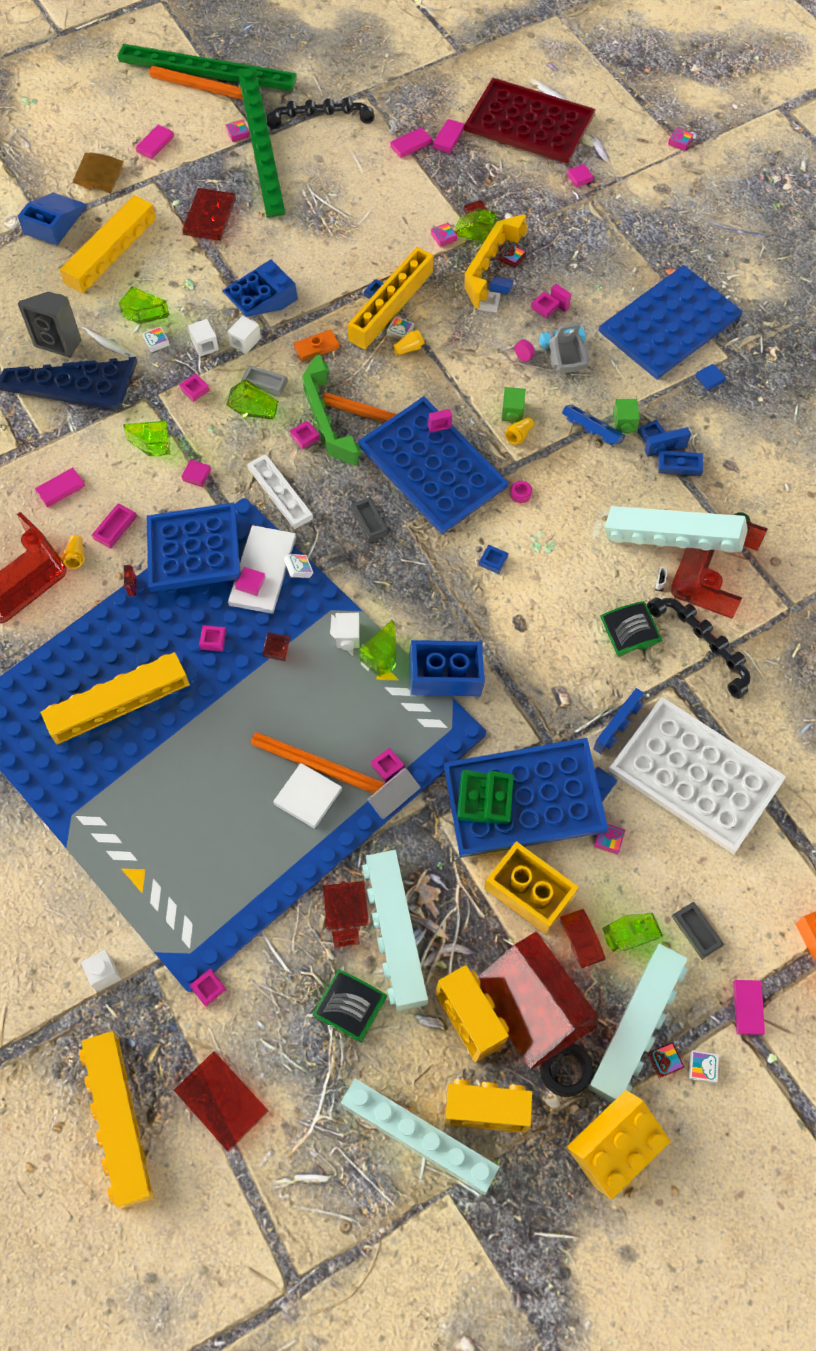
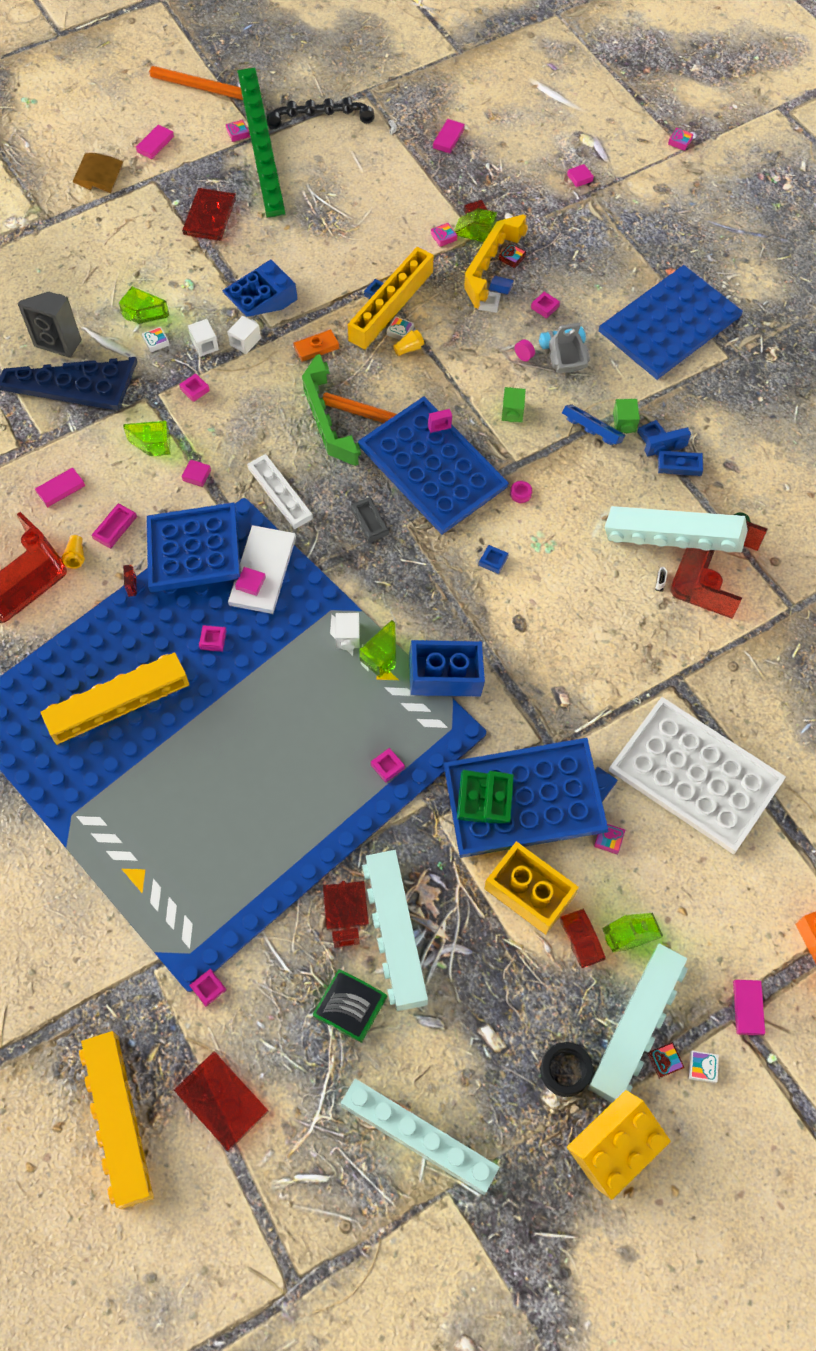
(50, 217): blue slope -> none
(101, 971): white brick -> none
(108, 244): yellow brick -> none
(204, 66): green plate -> none
(252, 401): clear neon green slope -> none
(266, 380): light grey tile -> none
(276, 646): clear red plate -> none
(298, 565): white tile -> none
(304, 435): dark pink plate -> none
(307, 795): white tile -> none
(316, 763): orange axle -> none
(393, 793): light grey tile -> none
(411, 142): dark pink tile -> none
(471, 1013): yellow brick -> none
(488, 1106): yellow brick -> none
(518, 431): yellow cone -> none
(530, 120): dark red plate -> none
(537, 1000): clear red slope -> none
(561, 295): dark pink tile -> none
(619, 721): blue plate -> none
(631, 628): slope -> none
(697, 930): dark grey tile -> none
(703, 629): black bar -> none
(710, 377): blue tile -> none

